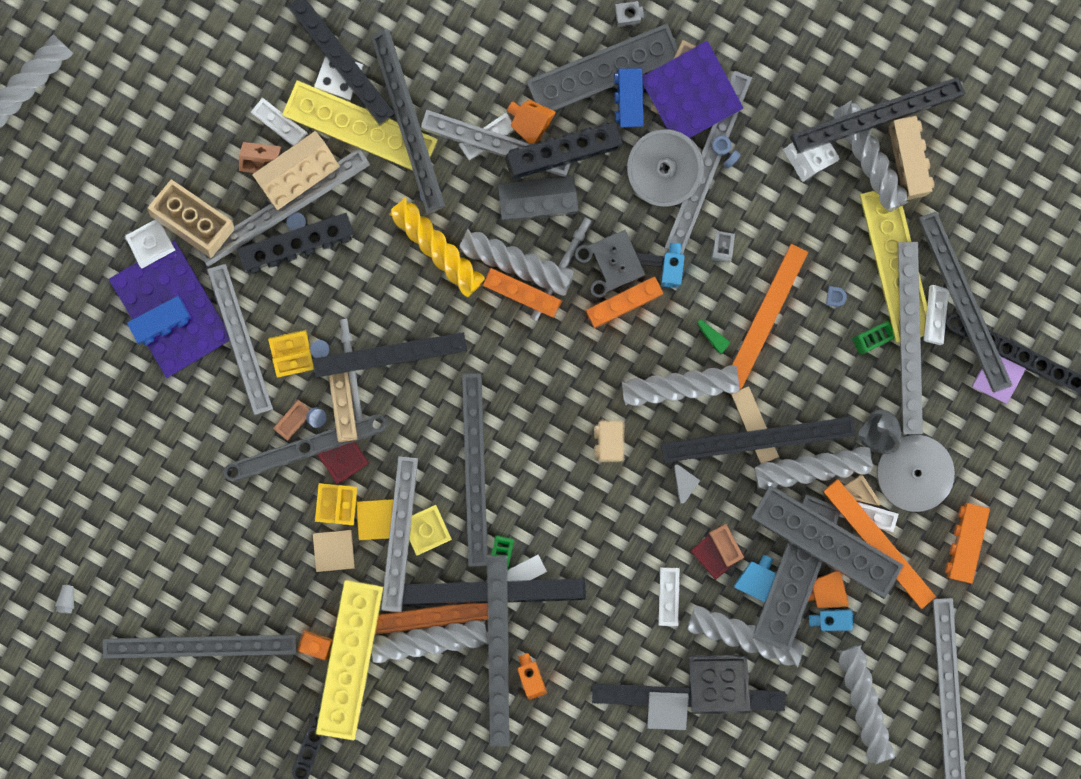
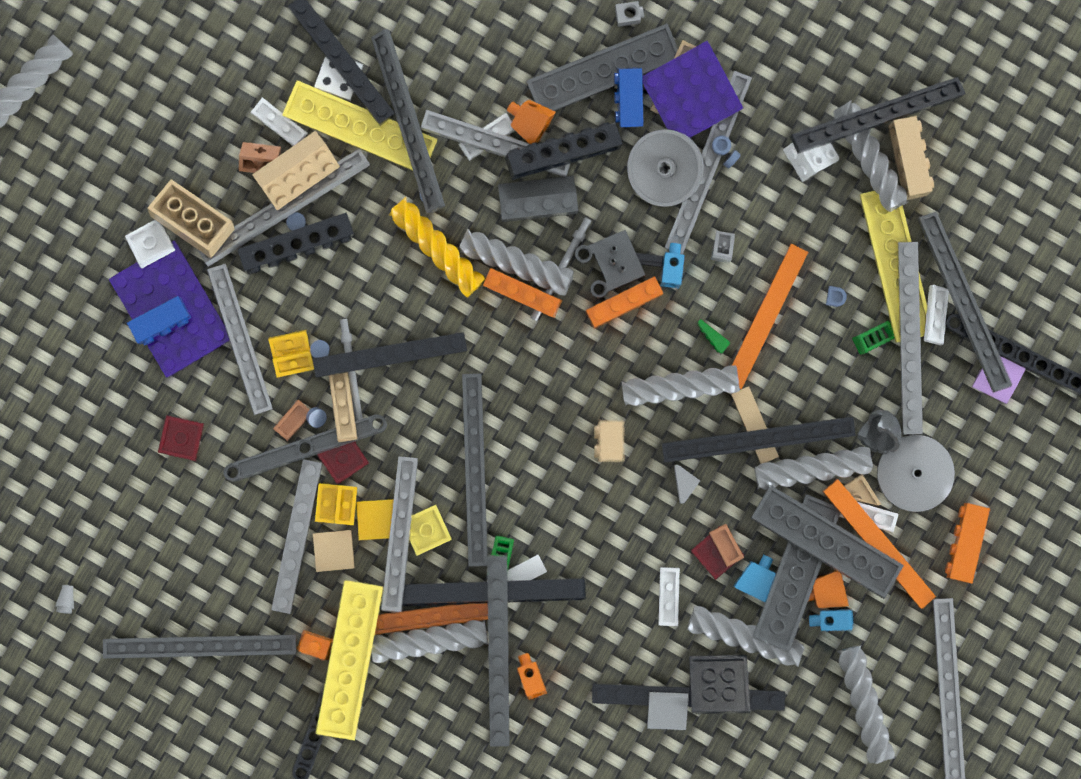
(180, 438): none -> dark red tile
(297, 536): none -> light grey plate

